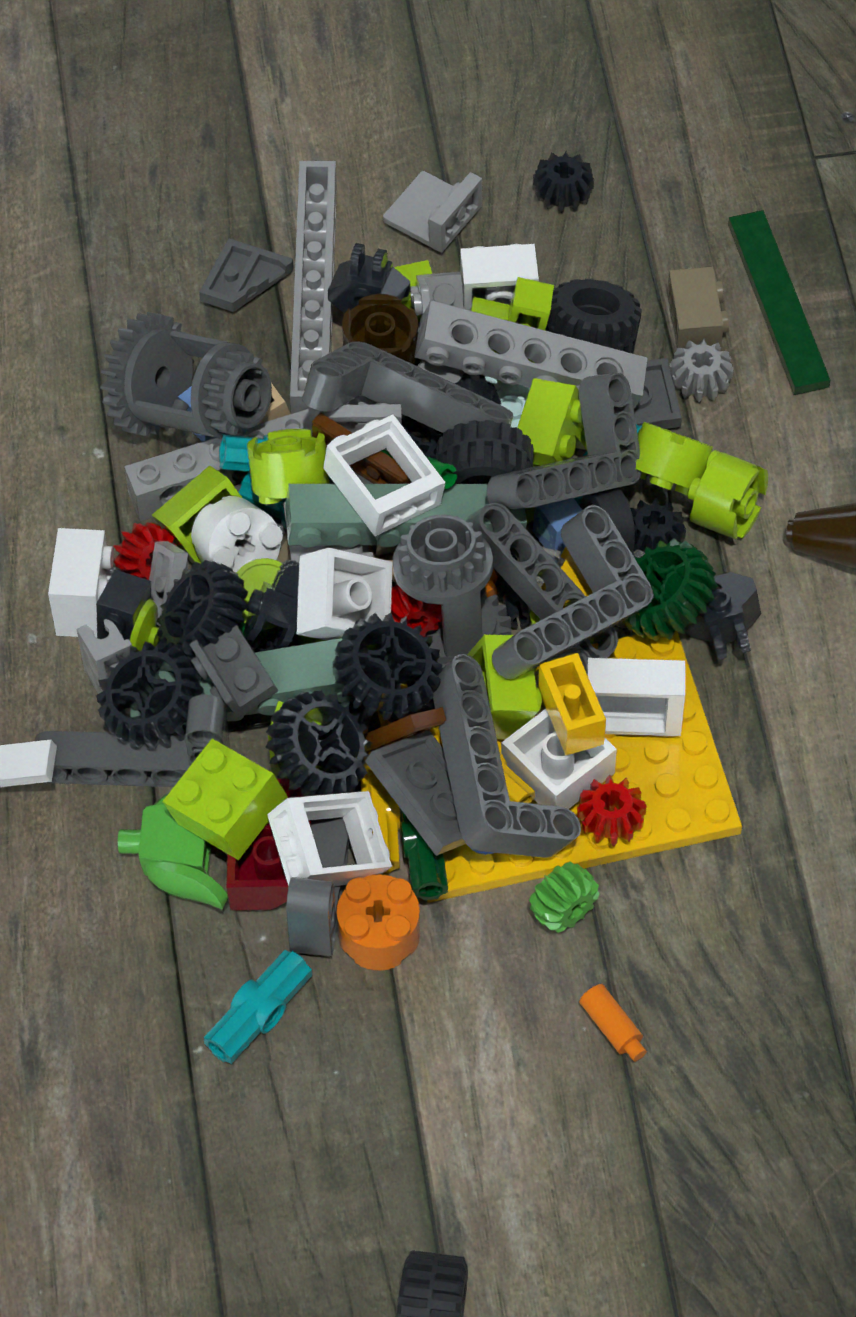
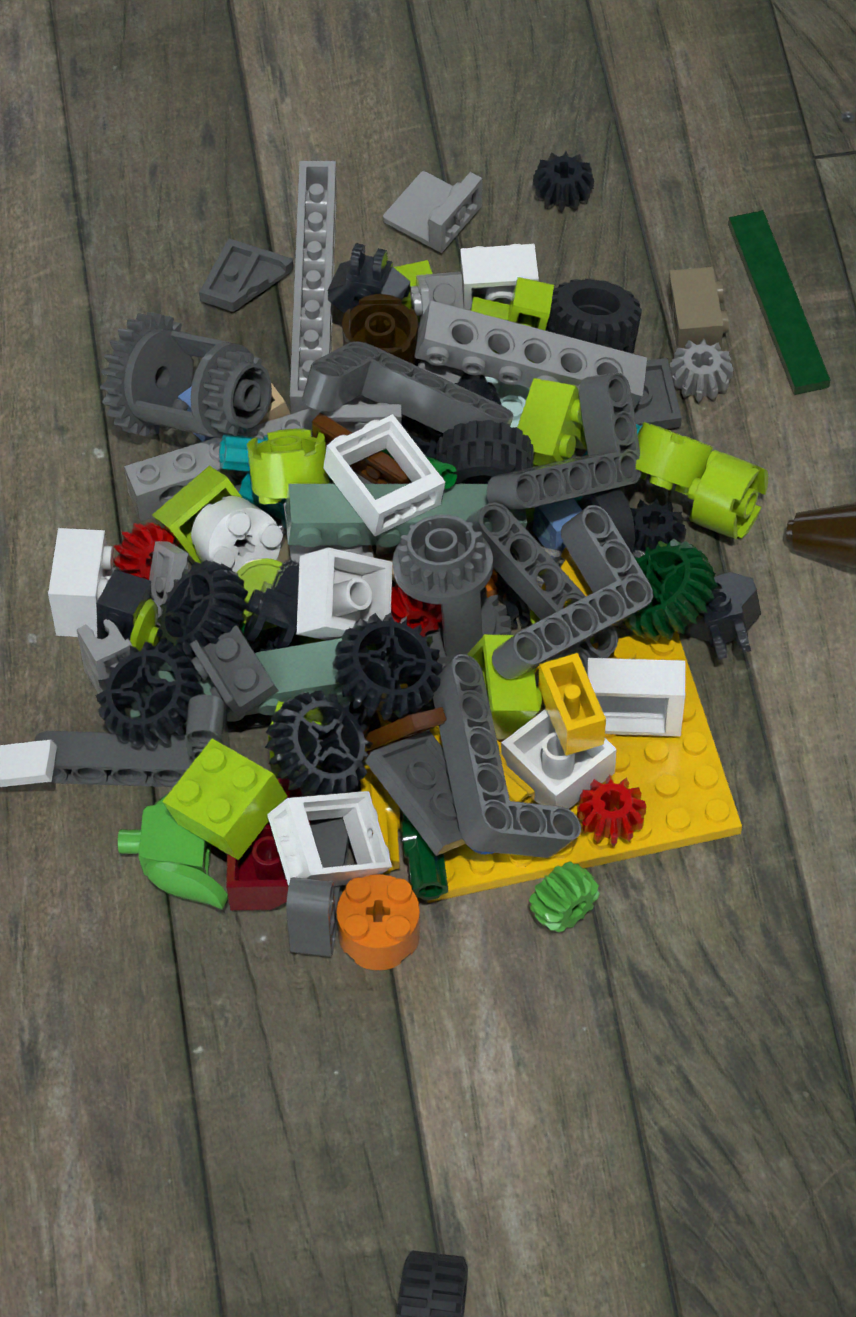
(258, 1006): teal piece -> none
(613, 1022): orange cylinder -> none

